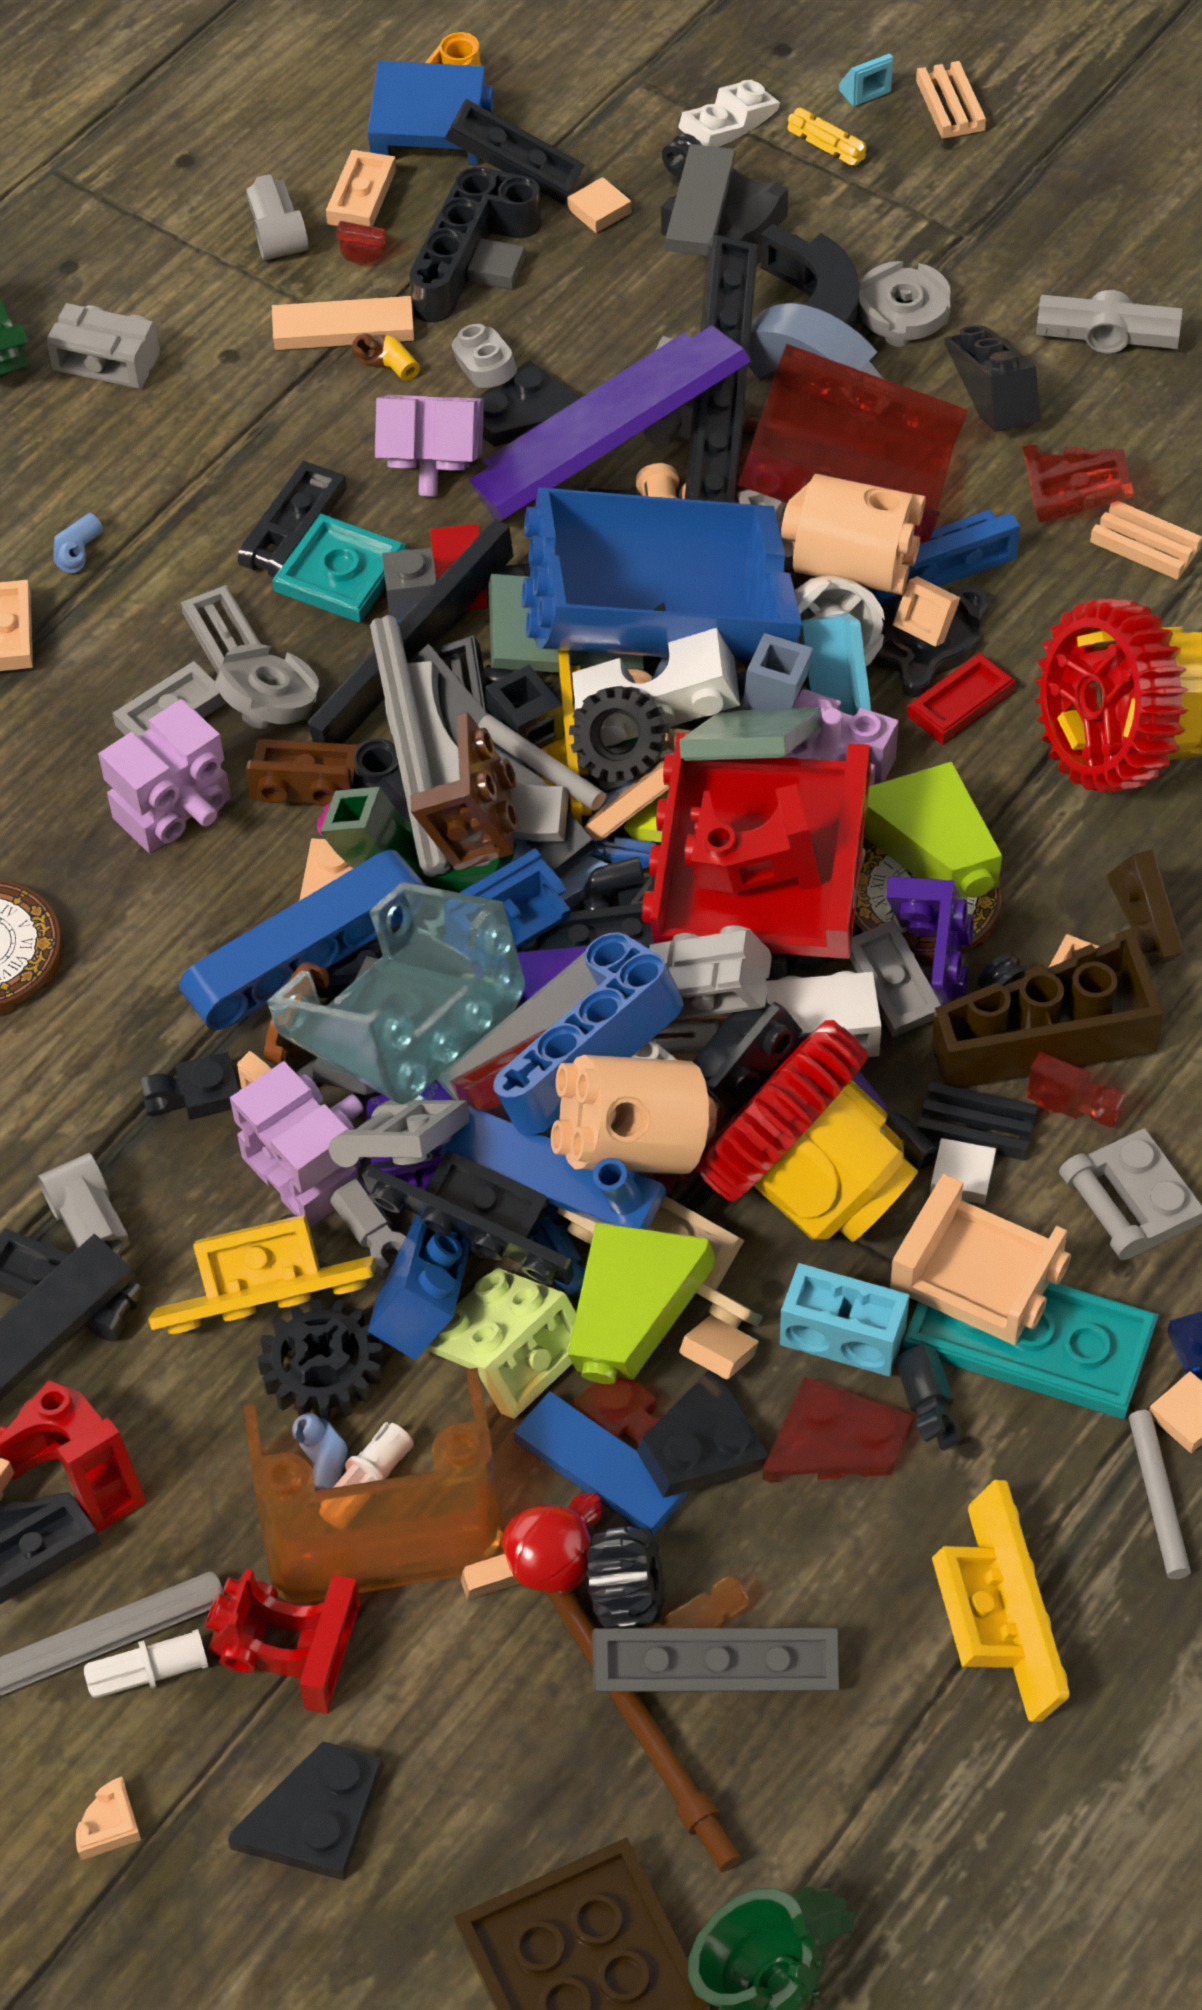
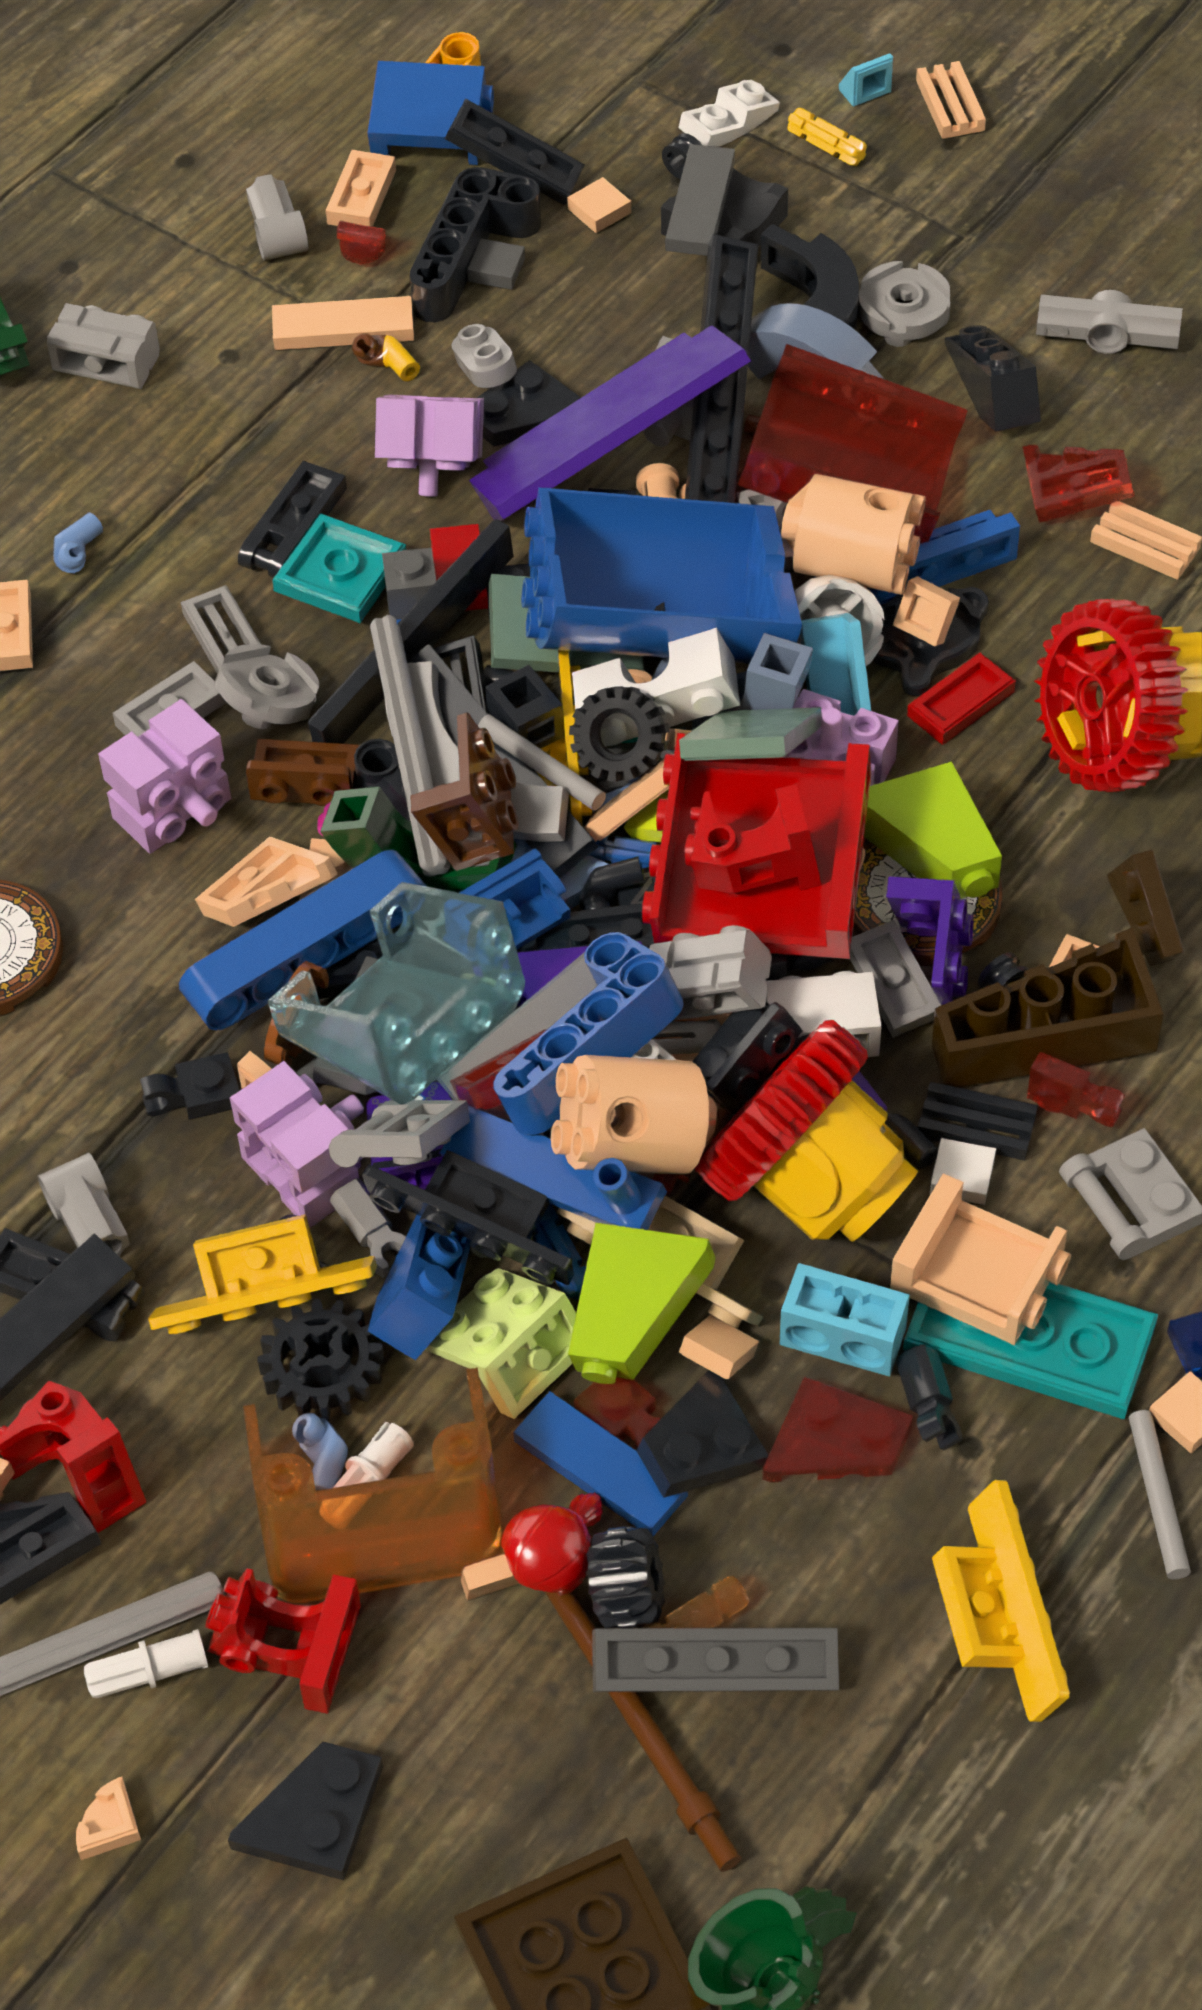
(264, 880): none -> light nougat wing

